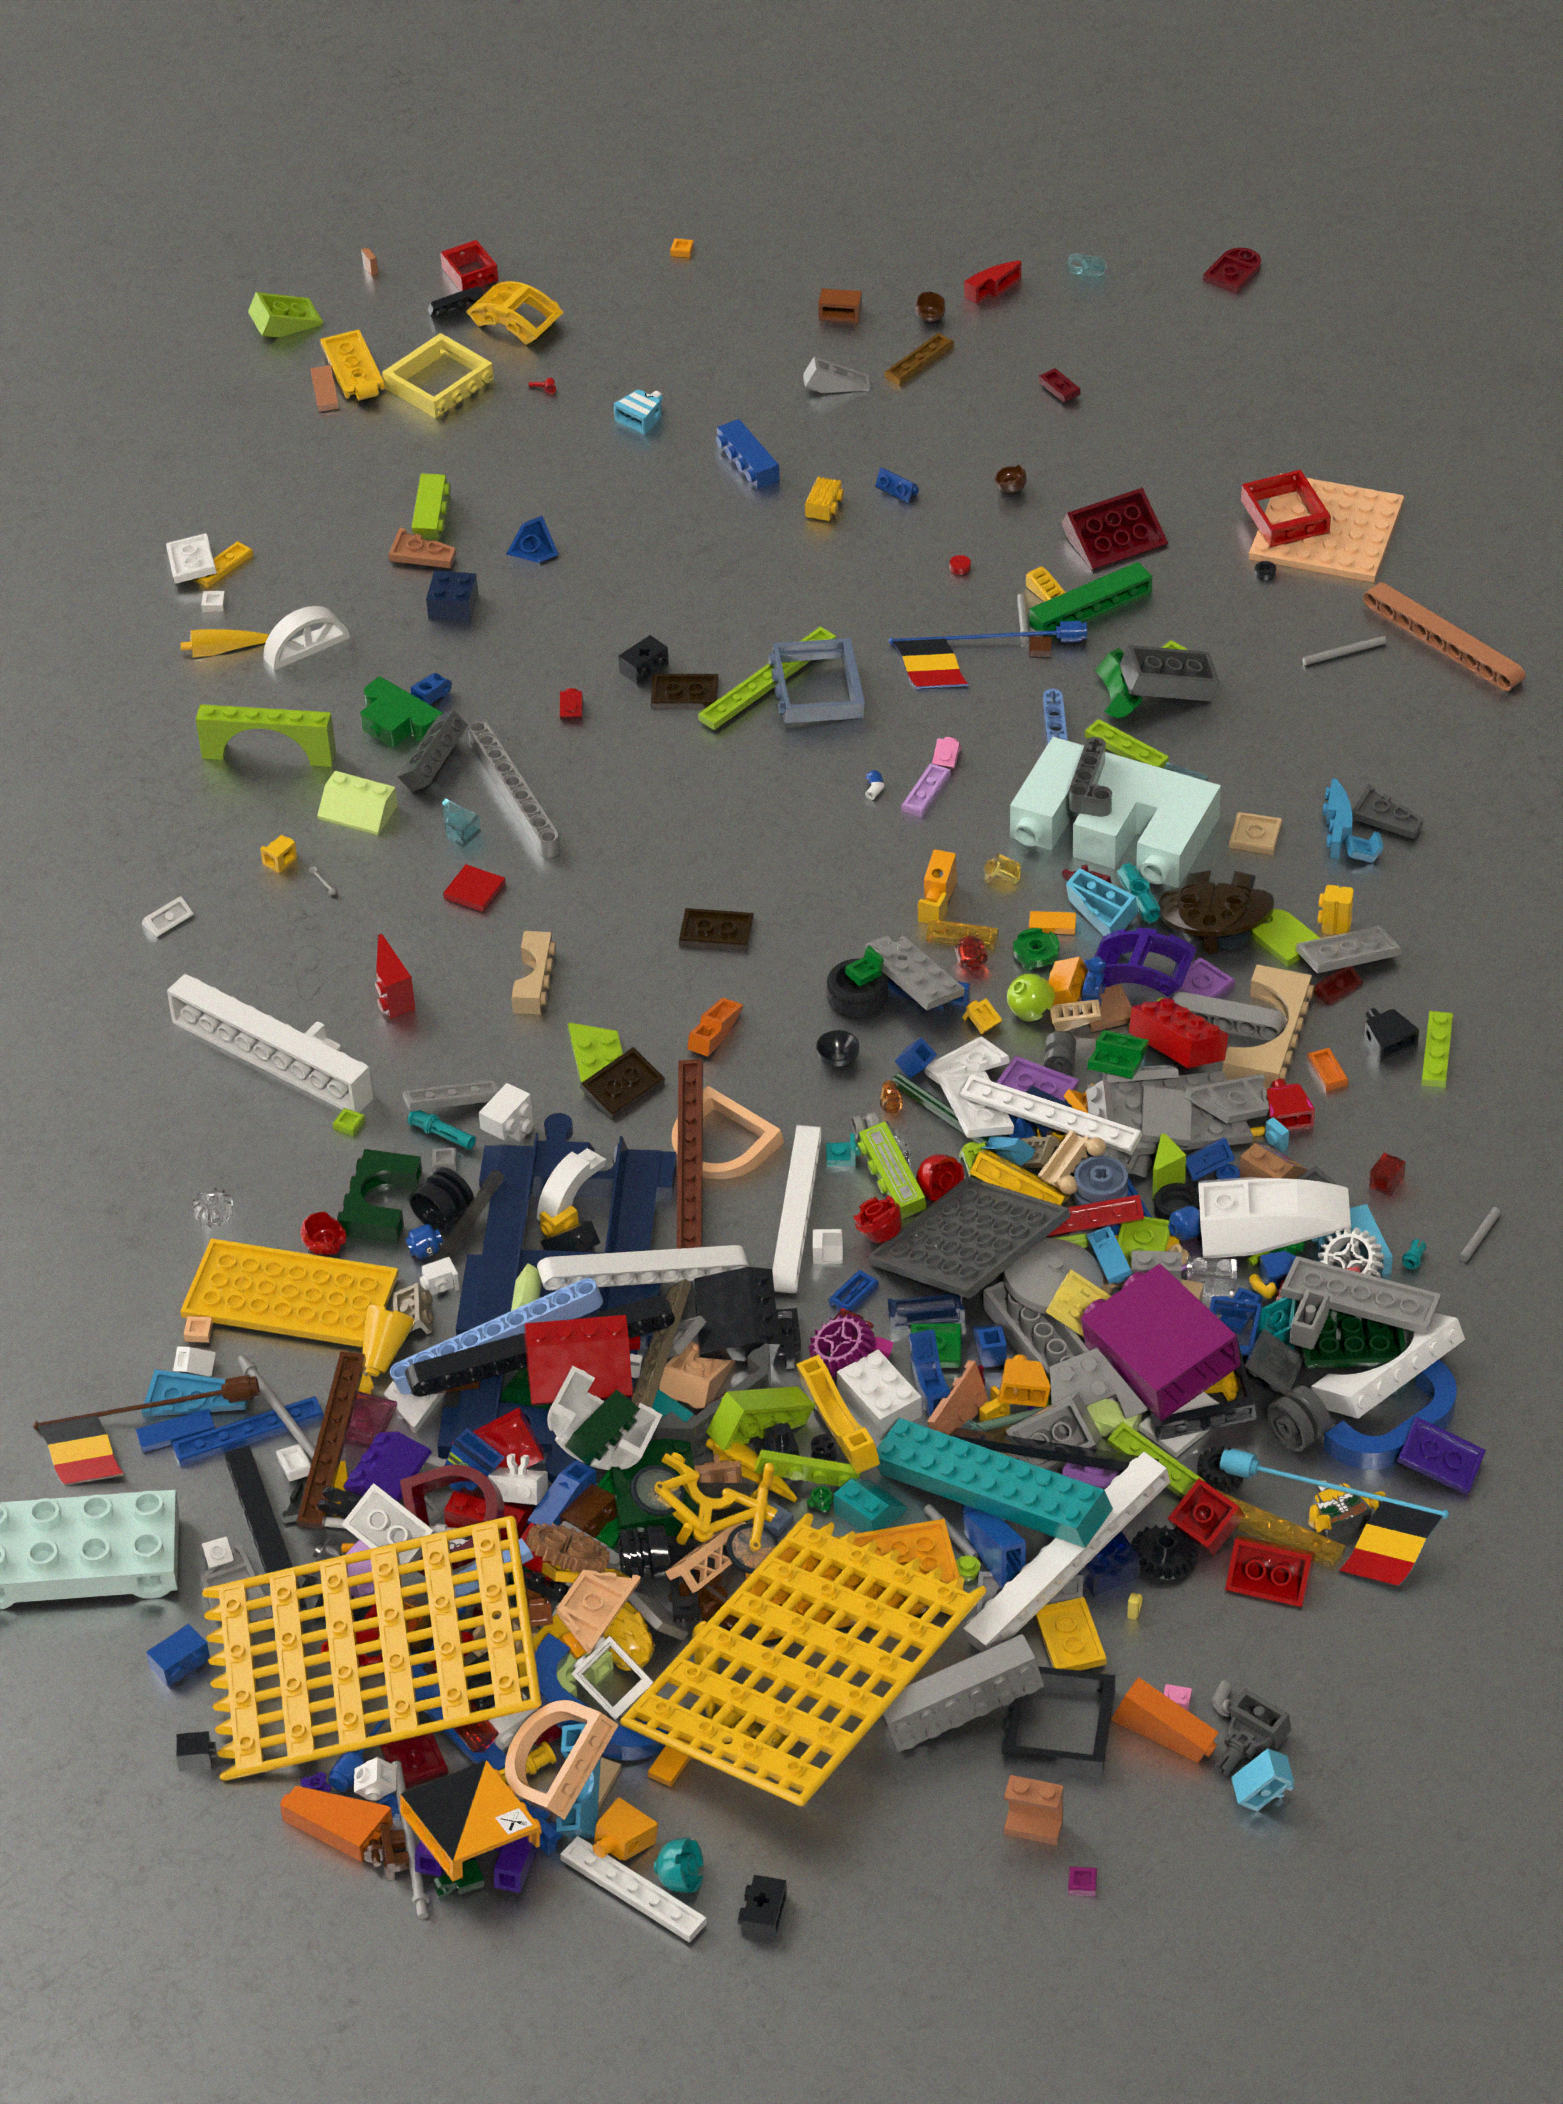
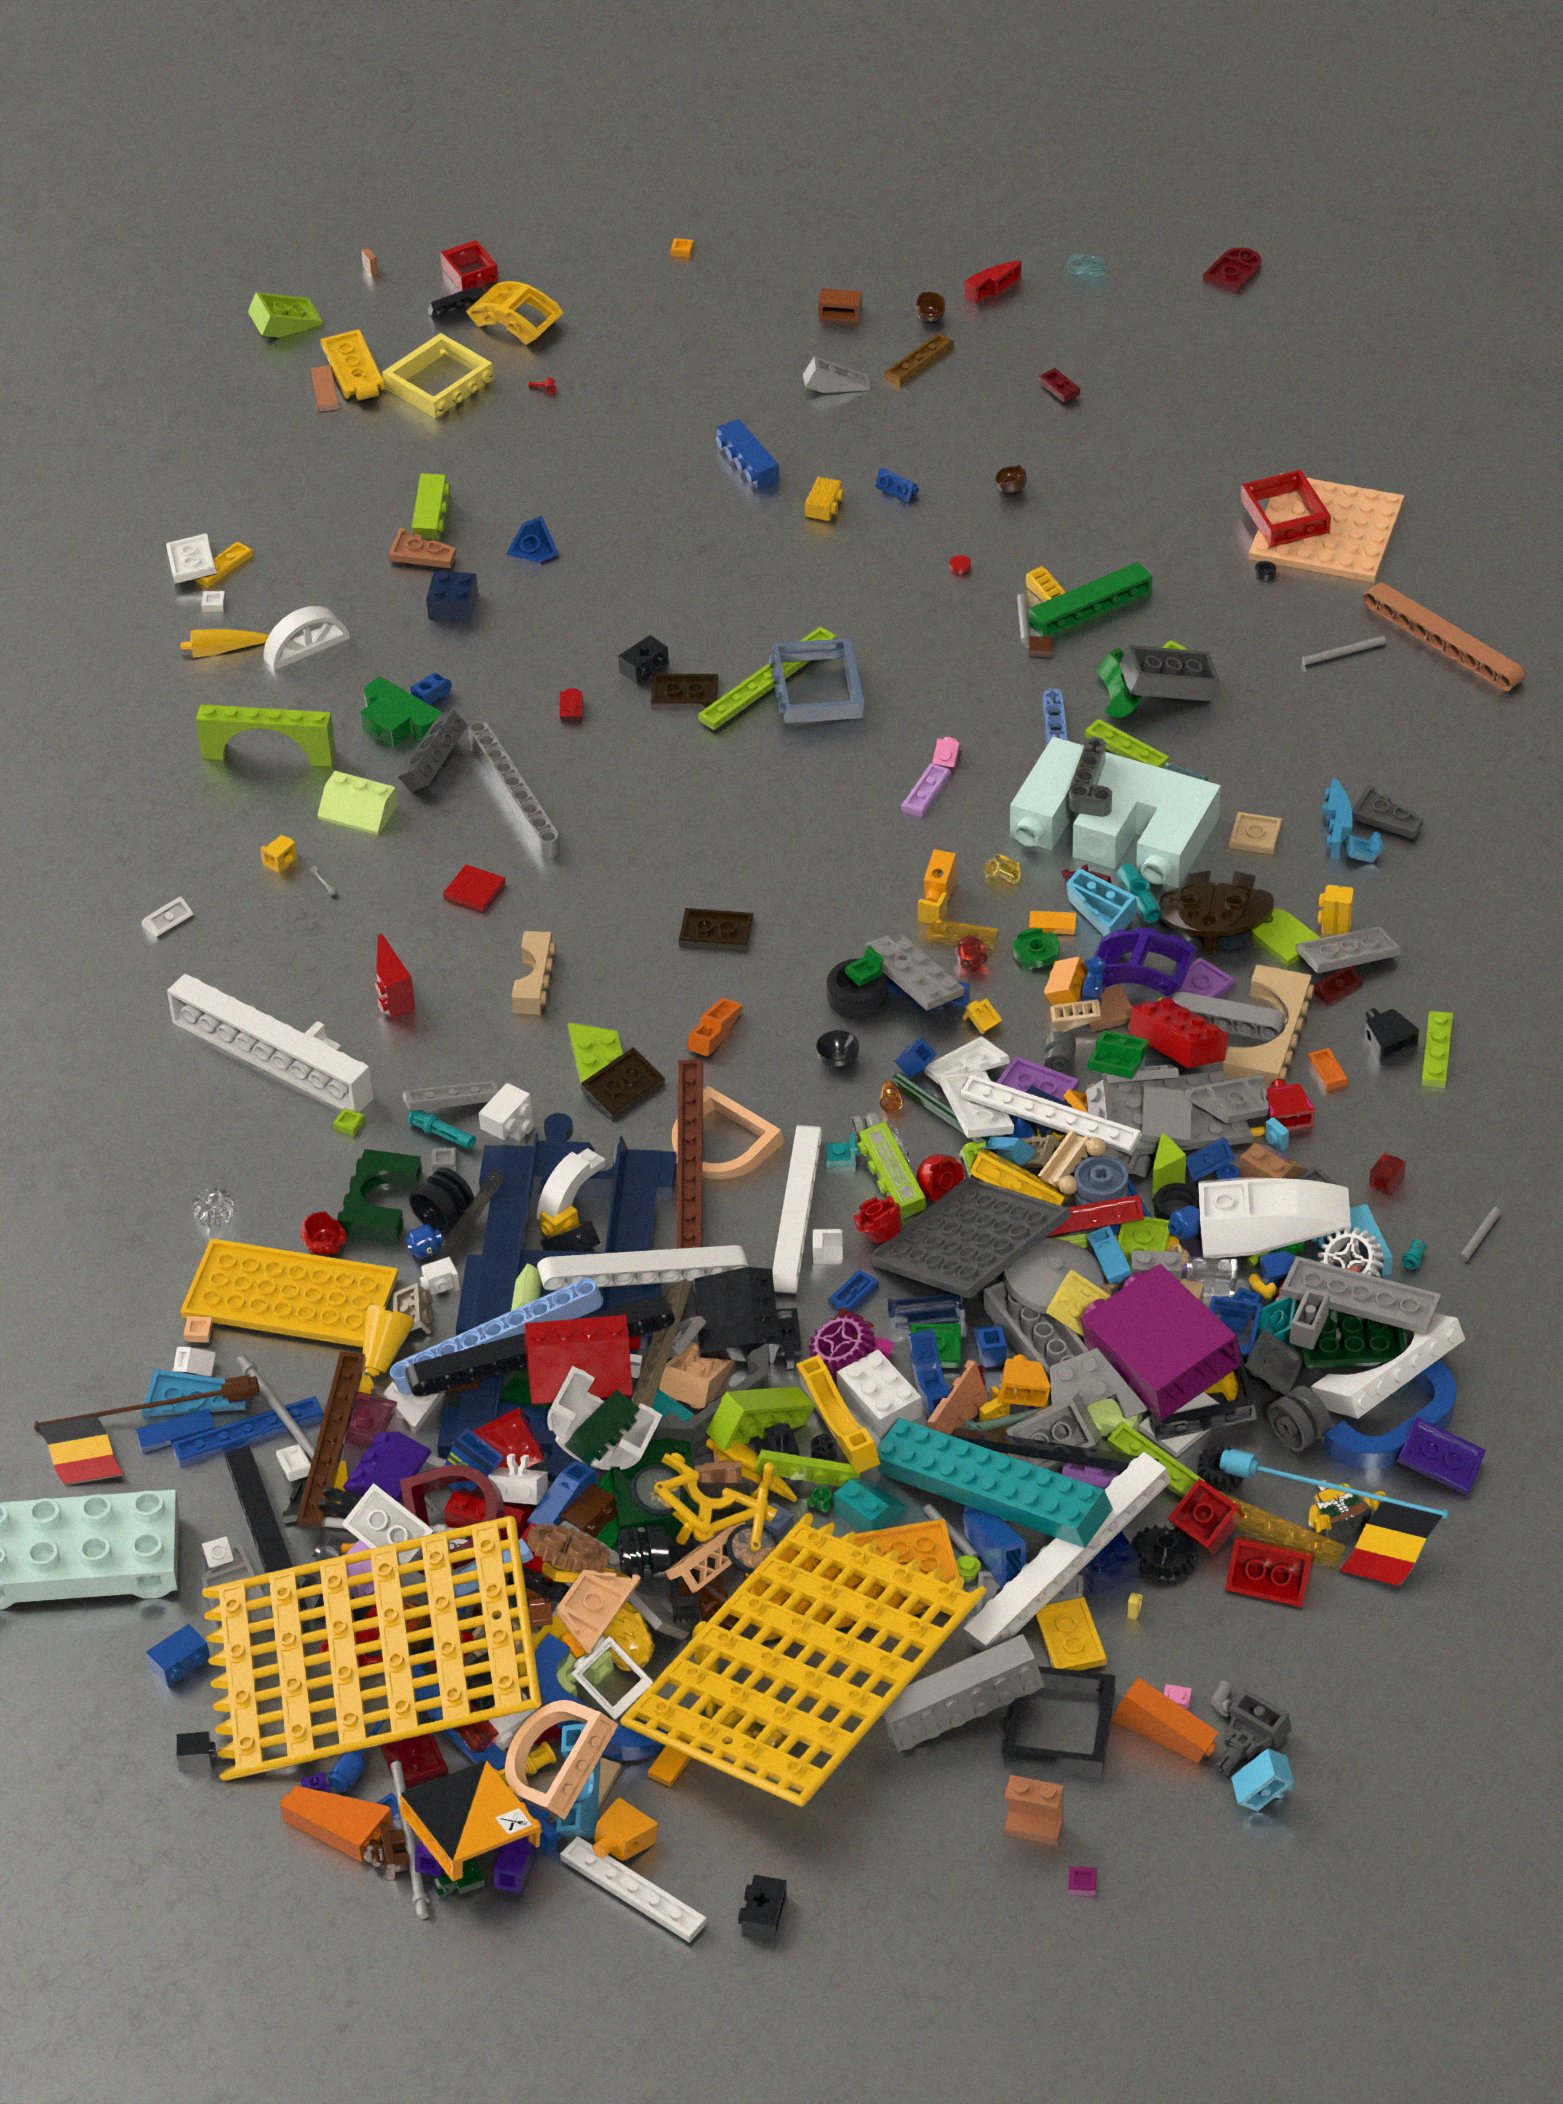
(375, 1779): white brick -> none
(460, 823): clear light blue slope -> none
(639, 410): medium azure torso -> none
(679, 1865): teal cylinder -> none
(877, 784): arm -> none
(934, 665): flag -> none
(1030, 996): lime cylinder -> none
(1114, 529): dark red slope -> none

